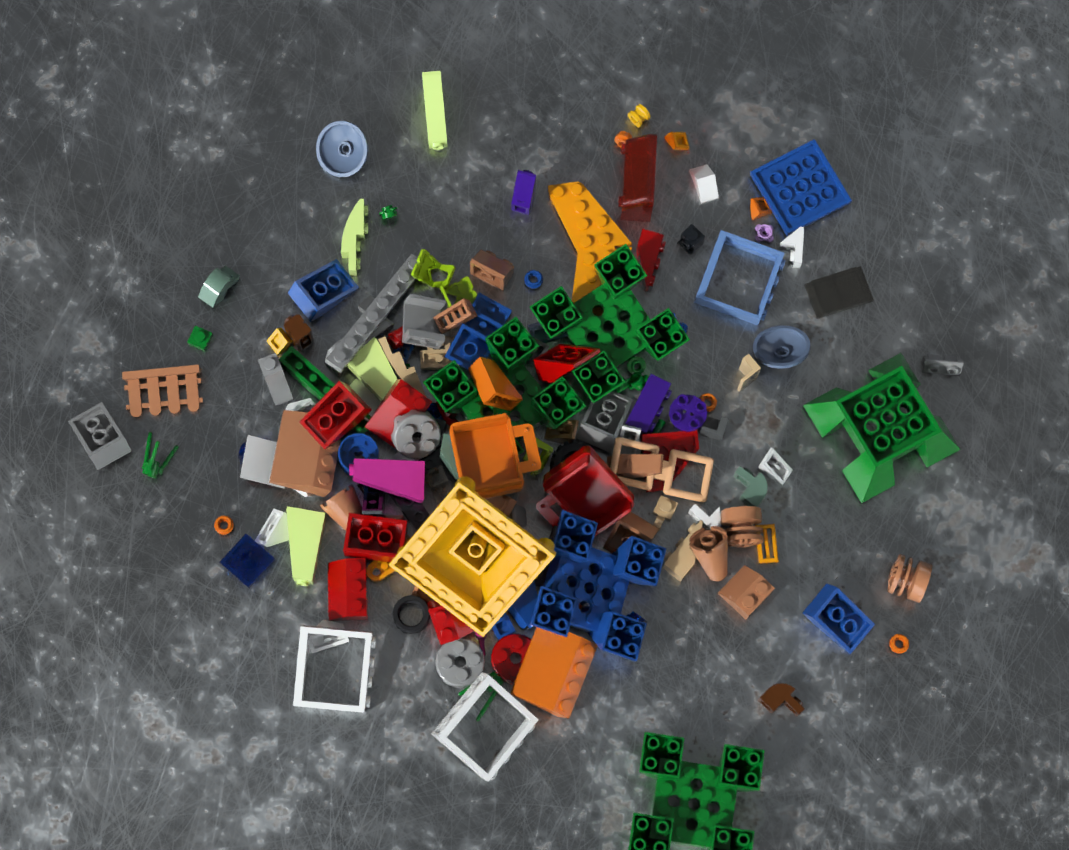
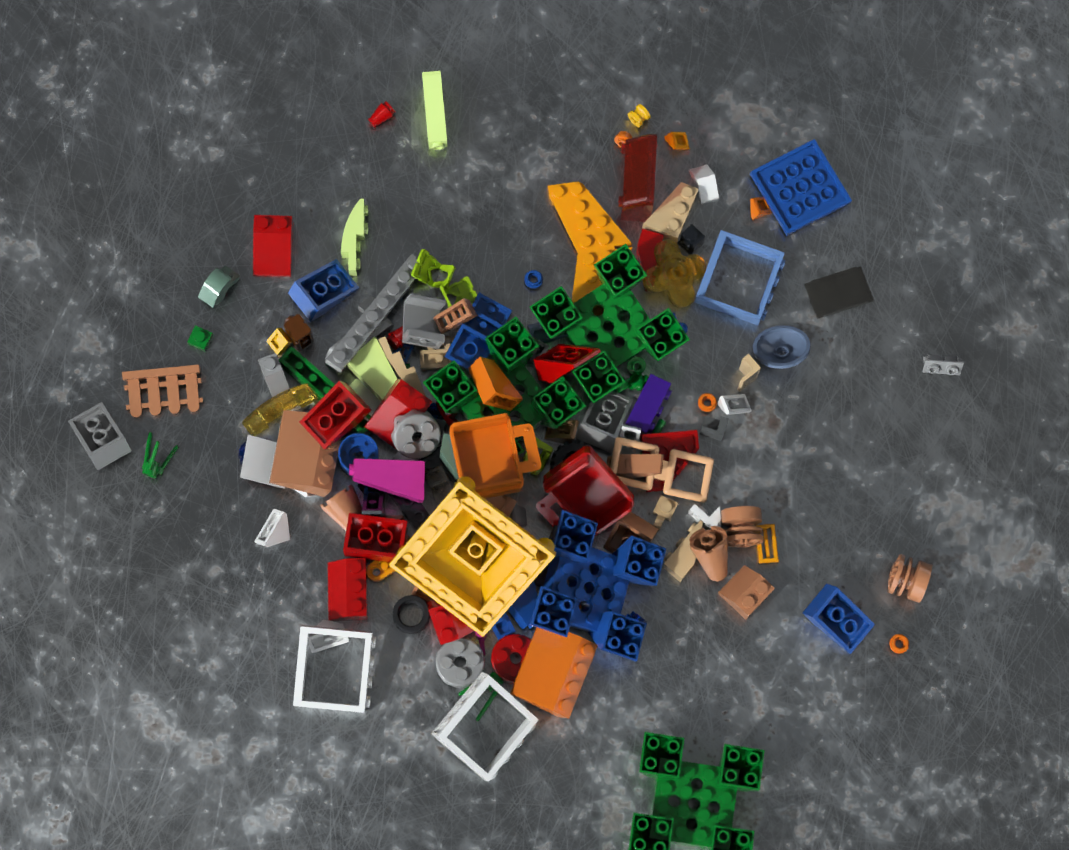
(224, 519): orange plate -> none
(247, 560): clear blue plate -> none
(272, 245): none -> red slope
(273, 408): none -> clear yellow slope
(305, 542): yellowish green slope -> none
(332, 149): sand blue dish -> none
(381, 114): none -> red cone
(388, 212): green plate -> none
(491, 269): nougat slope -> none
(524, 192): dark purple slope -> none
(673, 212): none -> tan wedge
(674, 273): none -> clear yellow plant
(692, 405): dark purple plate -> none
(734, 404): none -> white slope
(756, 486): sand green brick -> none
(768, 229): lavender plate -> none
(775, 467): white slope -> none
(780, 694): reddish brown brick -> none
(795, 244): white slope -> none
(919, 429): green slope -> none

